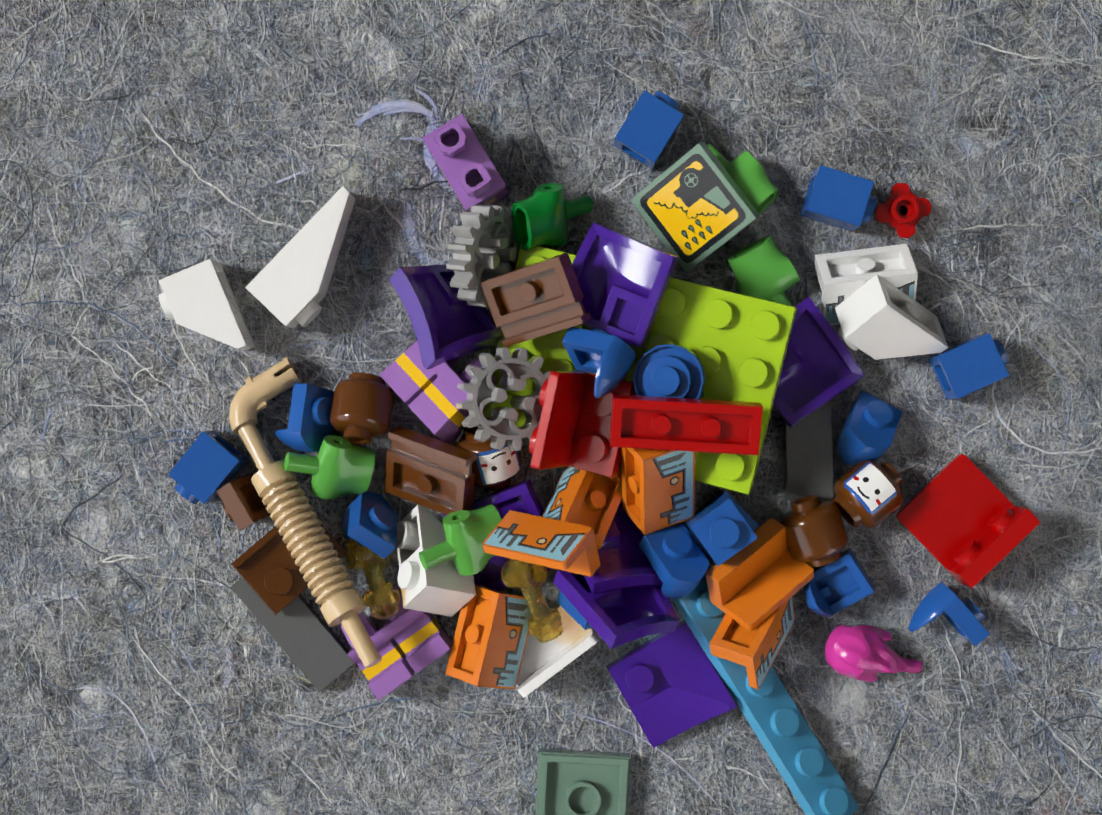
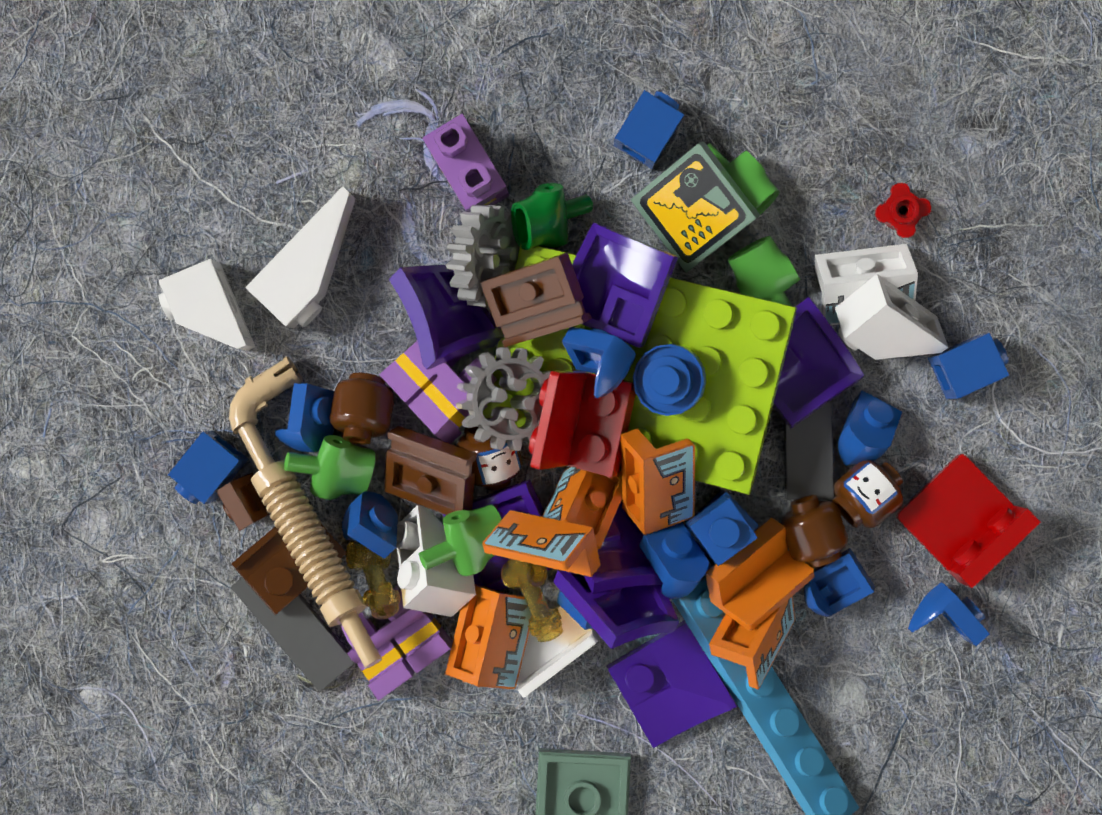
(685, 424): red plate -> none
(838, 199): blue brick -> none
(862, 653): dark pink piece -> none

